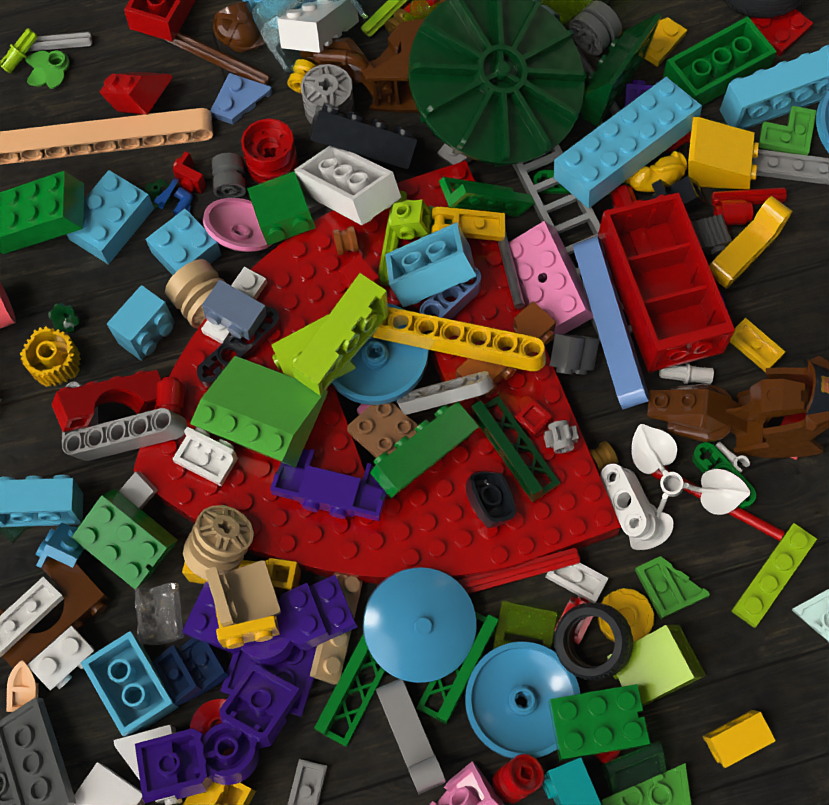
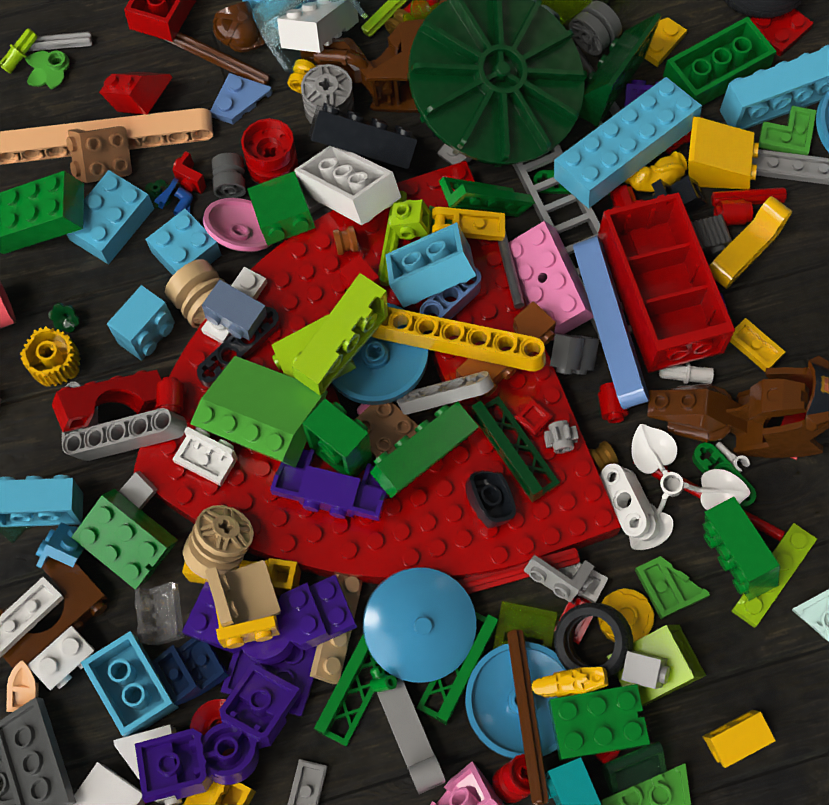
(97, 152): none -> medium nougat bracket
(338, 438): none -> green brick
(381, 680): none -> green arm
(528, 718): none -> reddish brown axle
(558, 582): none -> light grey bracket
(571, 682): none -> yellow hinge
(609, 404): none -> red brick
(645, 669): none -> light grey brick
(741, 549): none -> green brick

